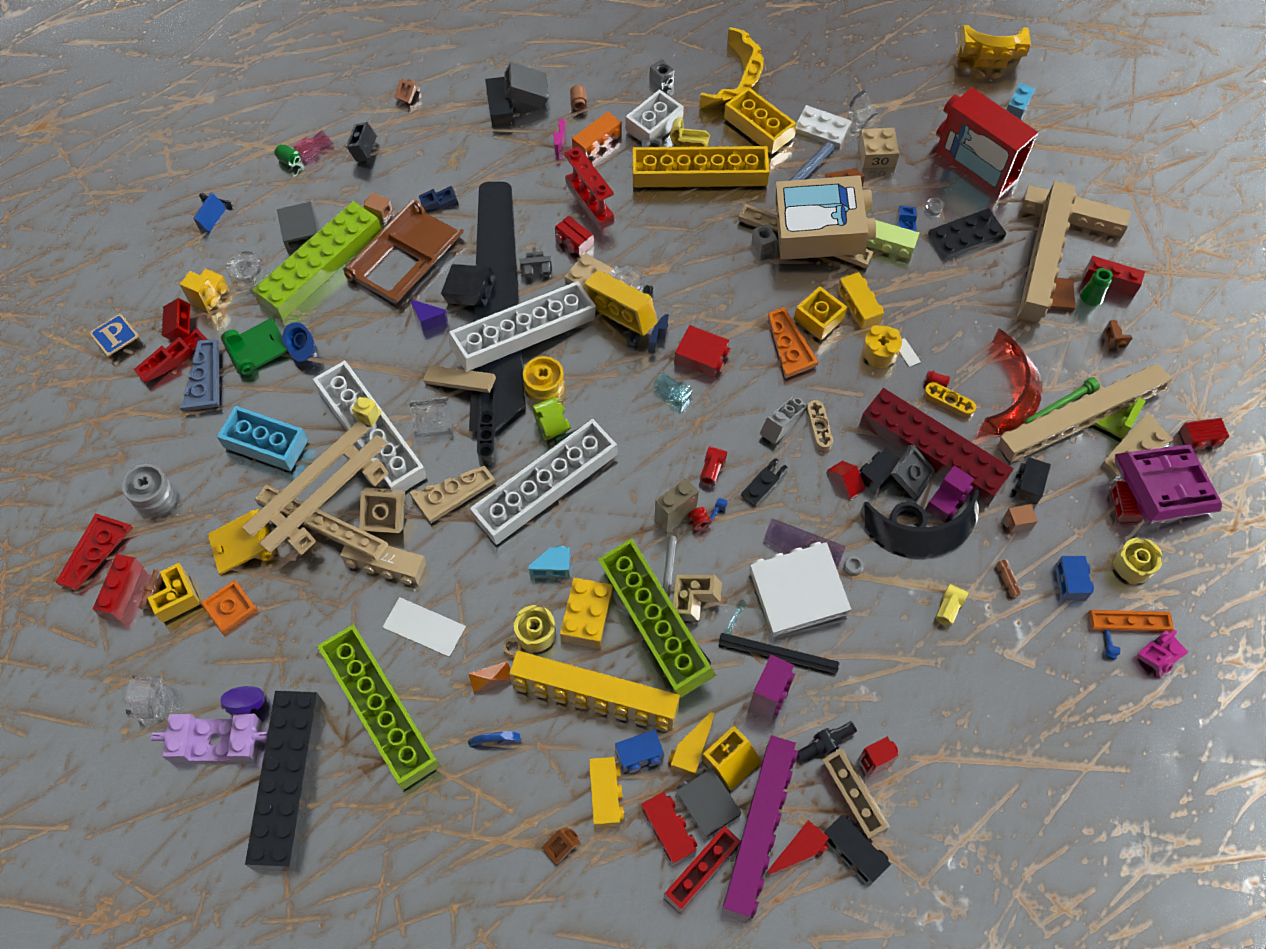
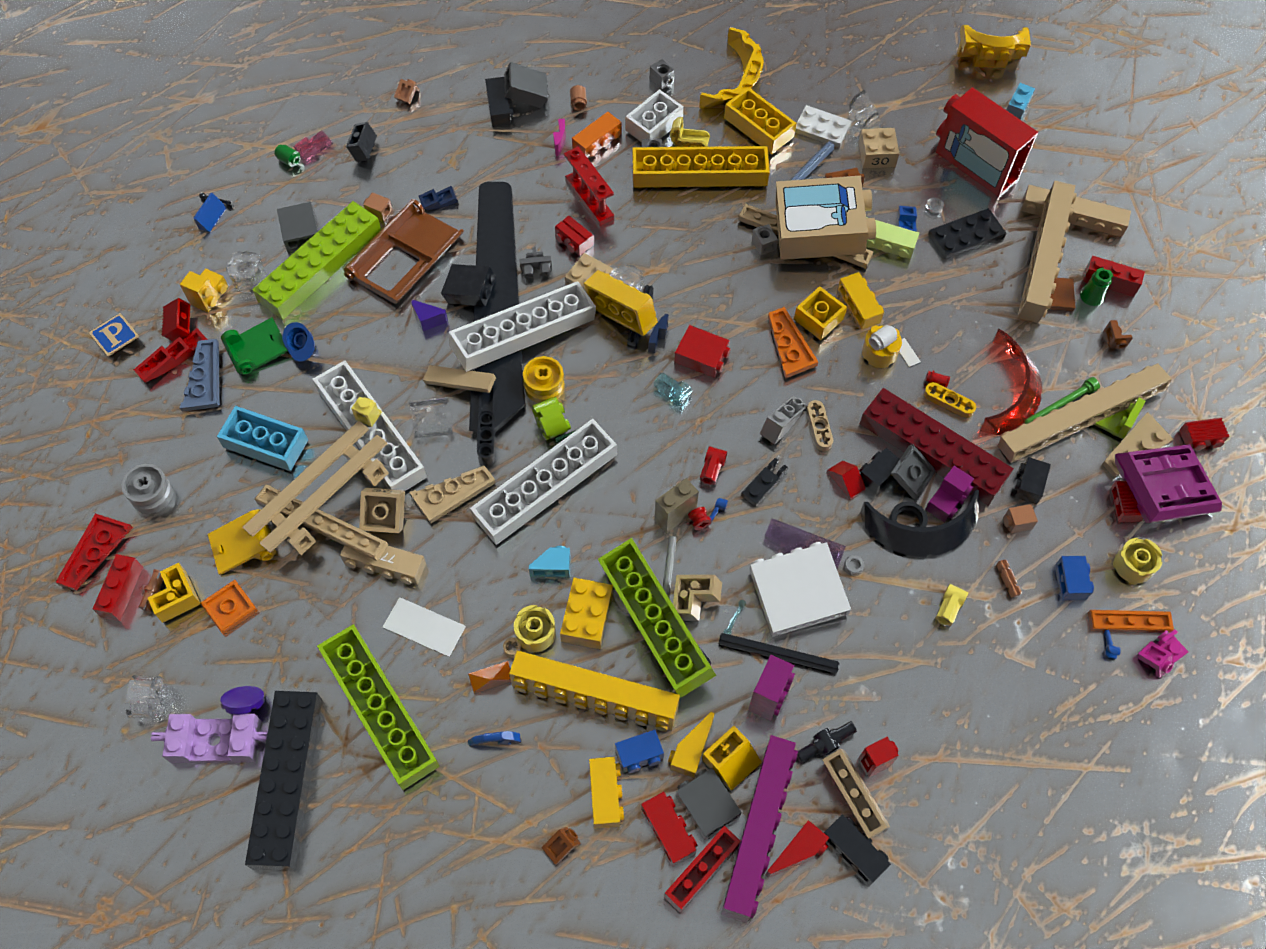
(883, 337): none -> white brick

